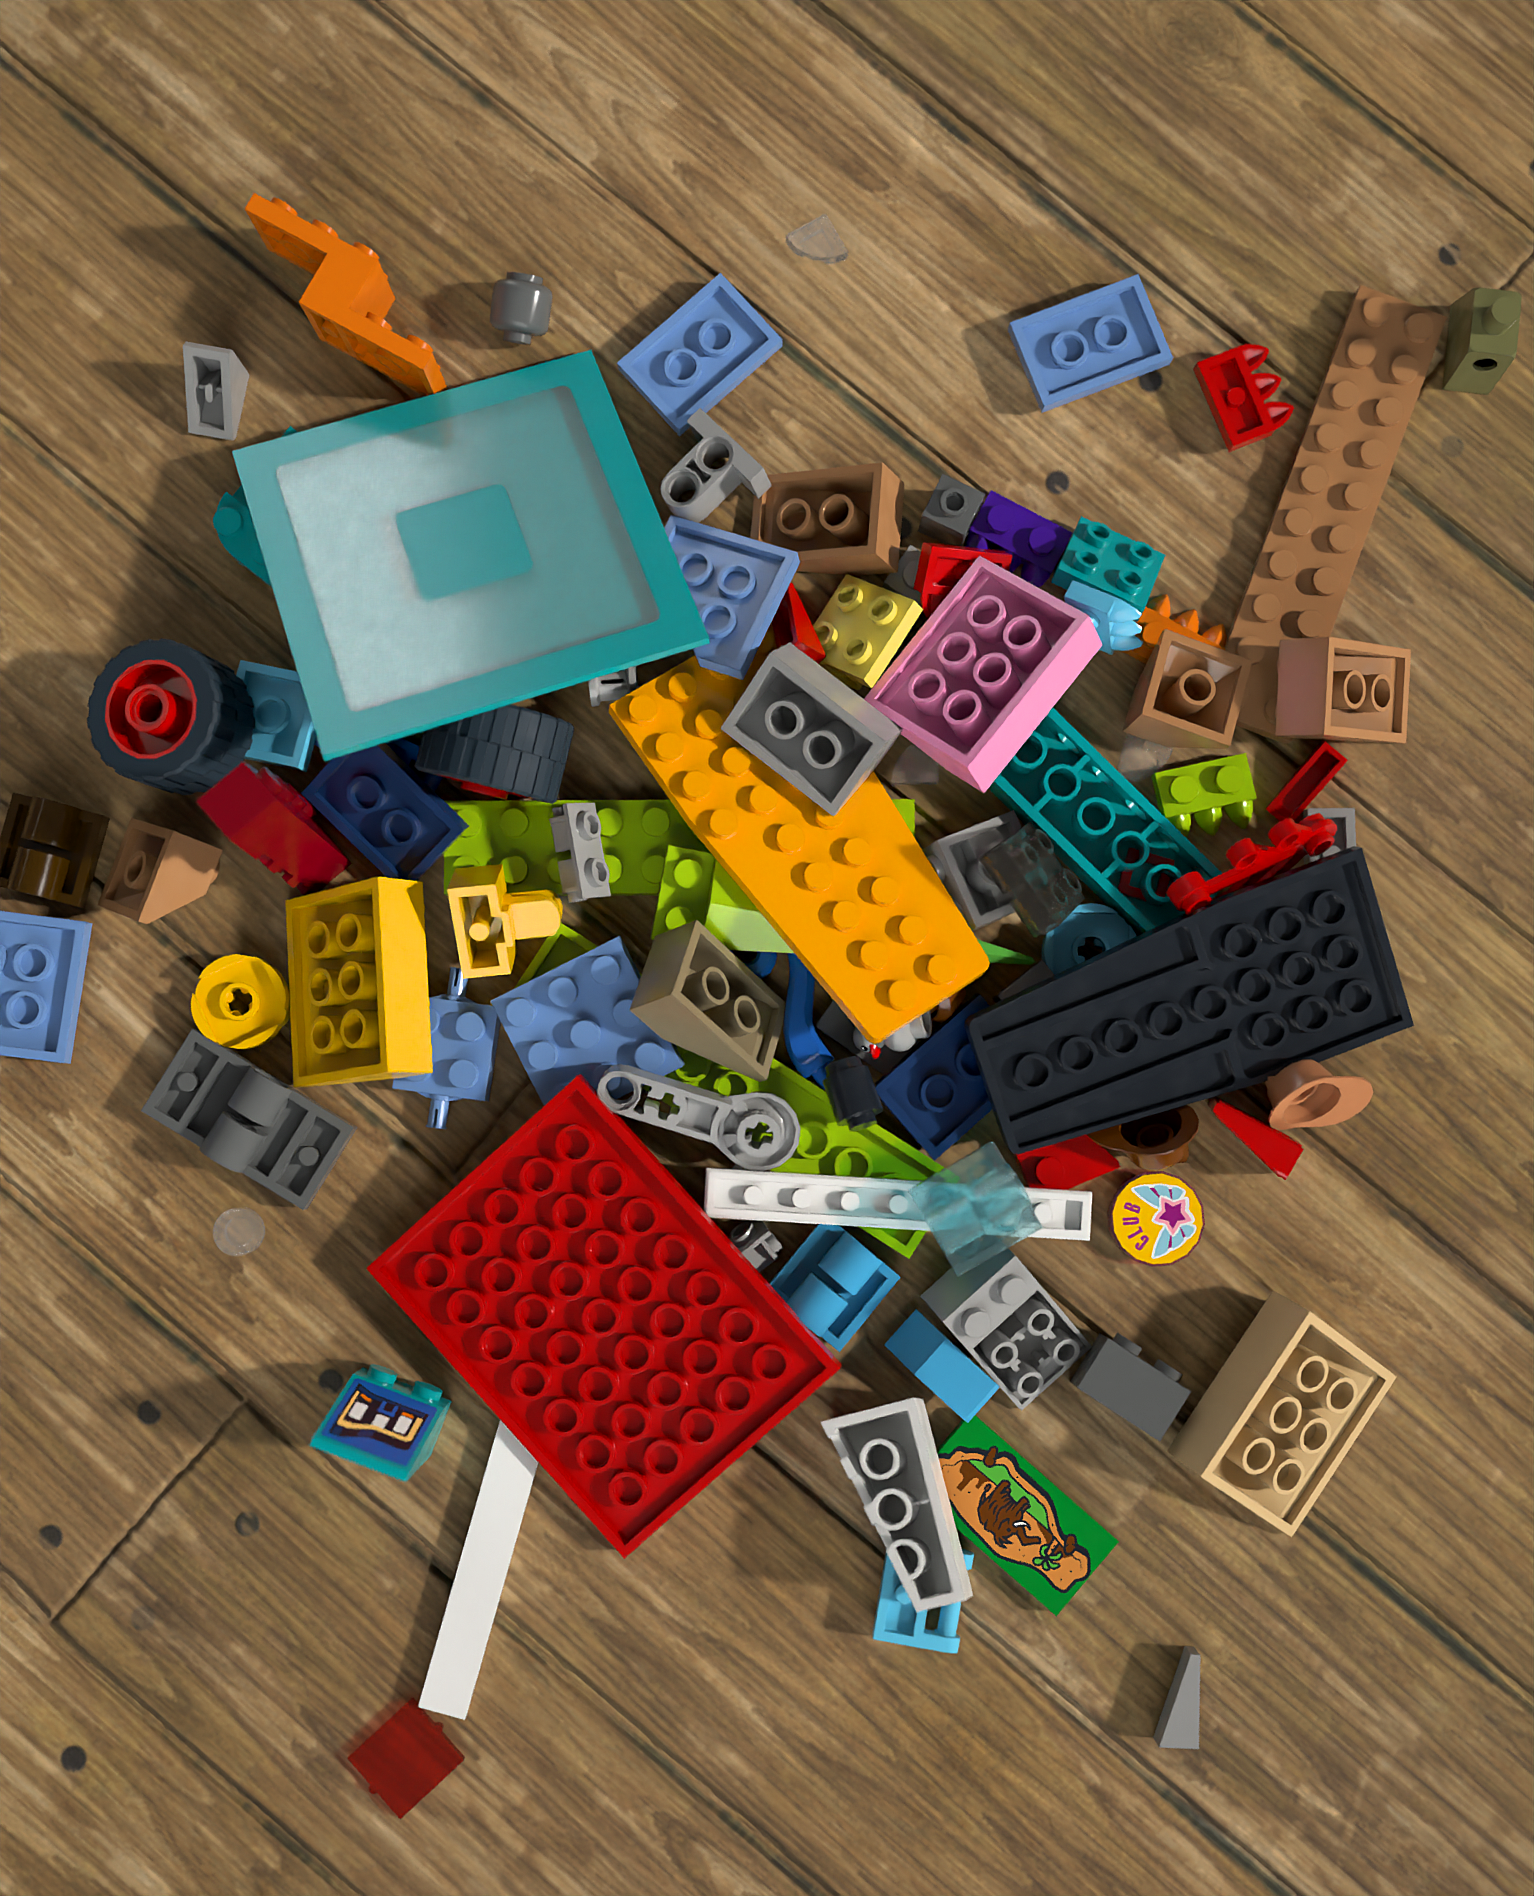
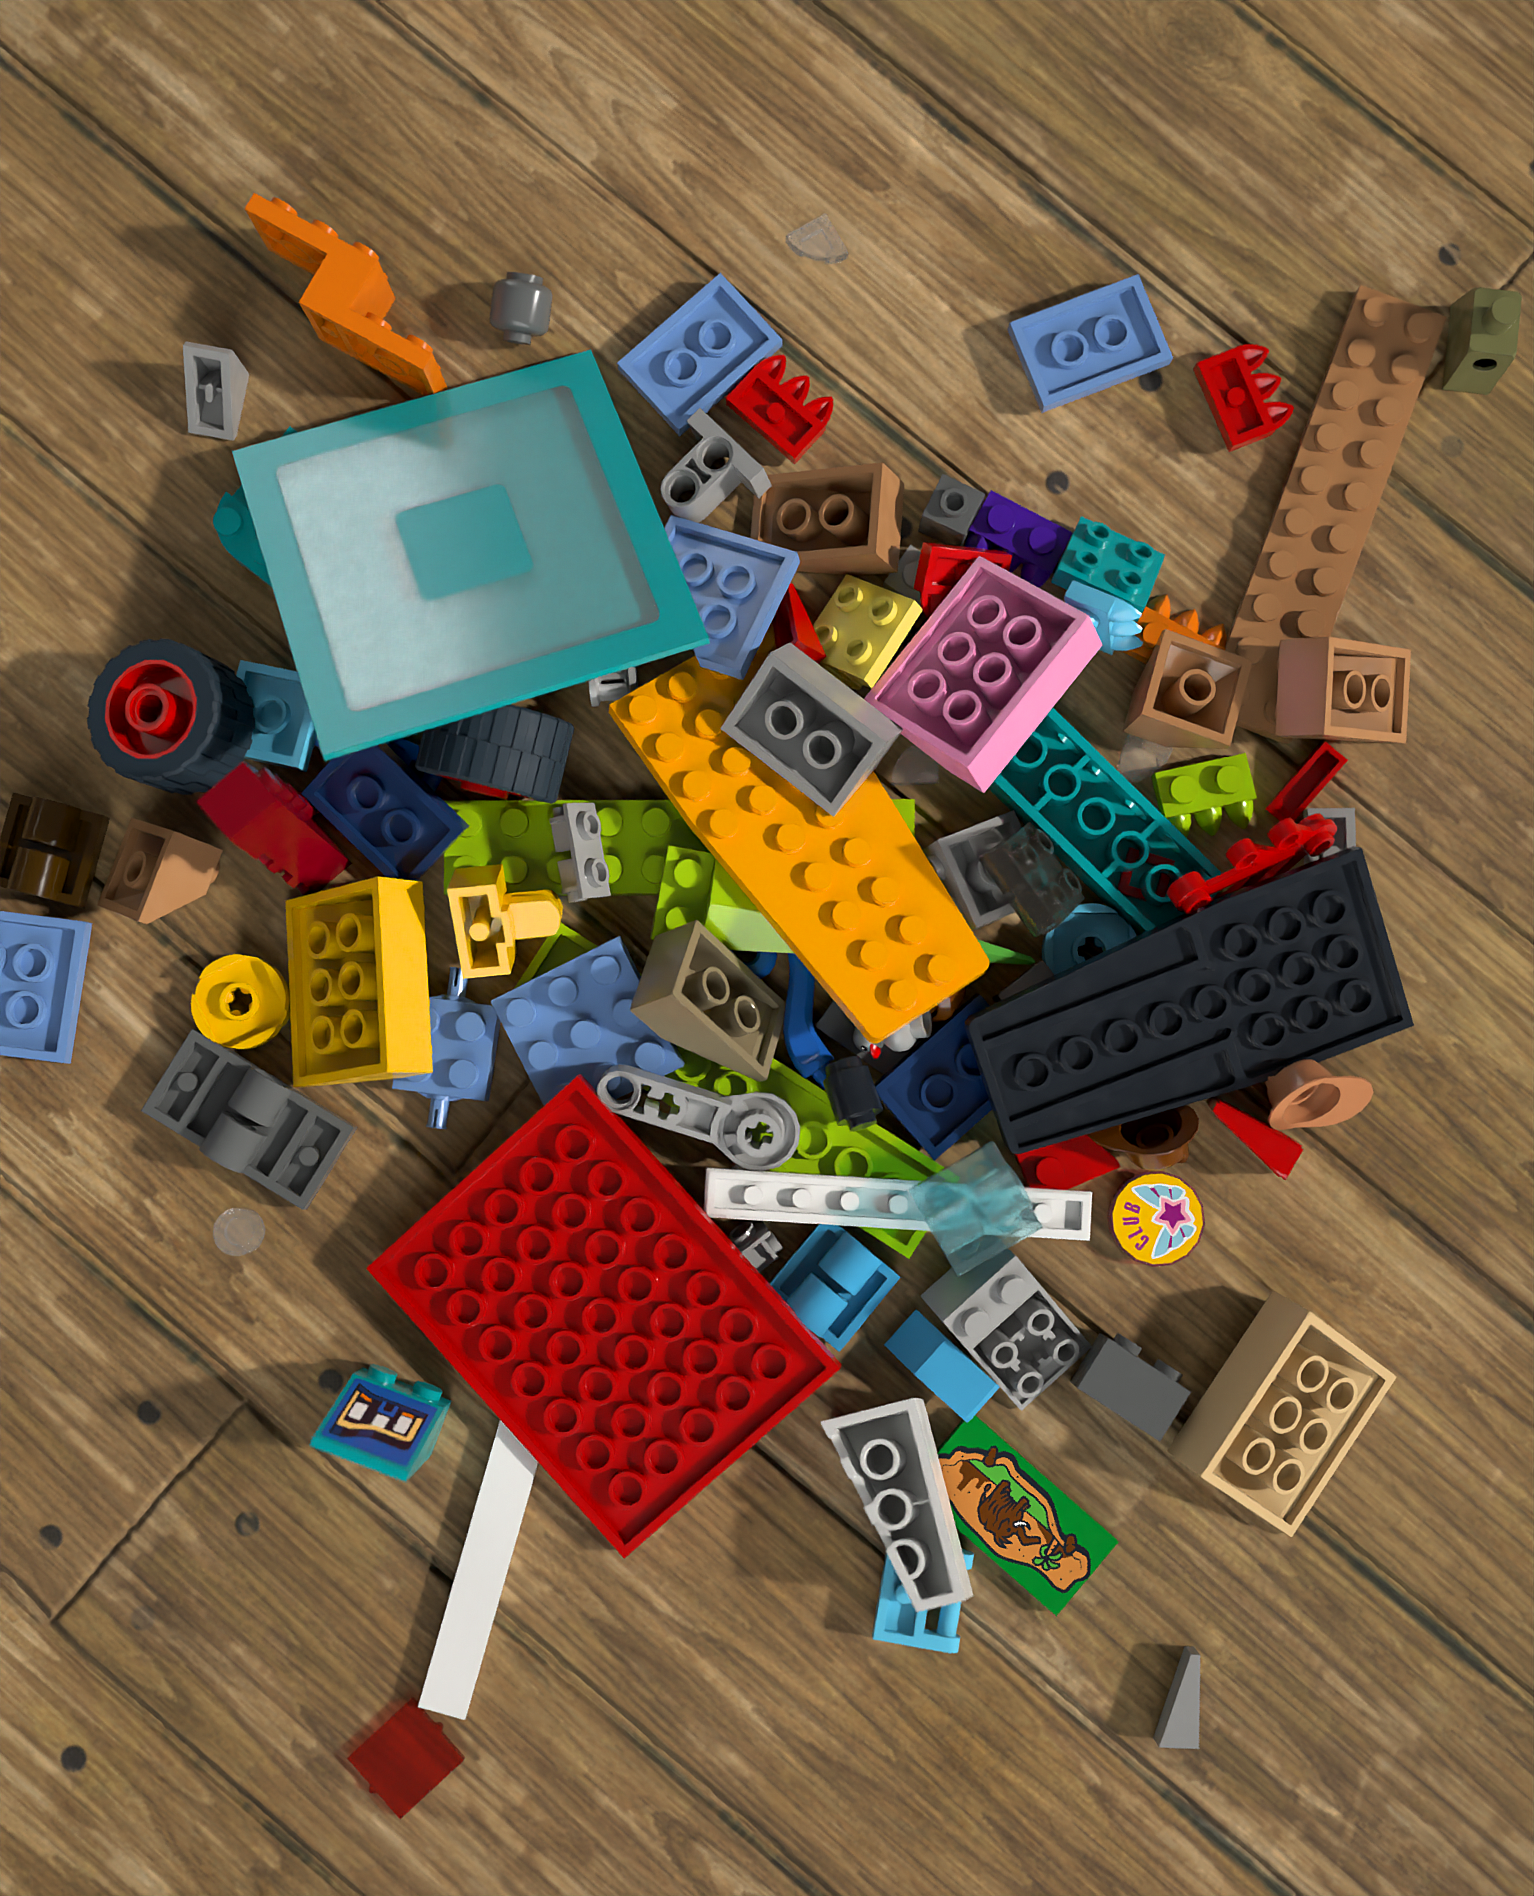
(779, 410): none -> red plate

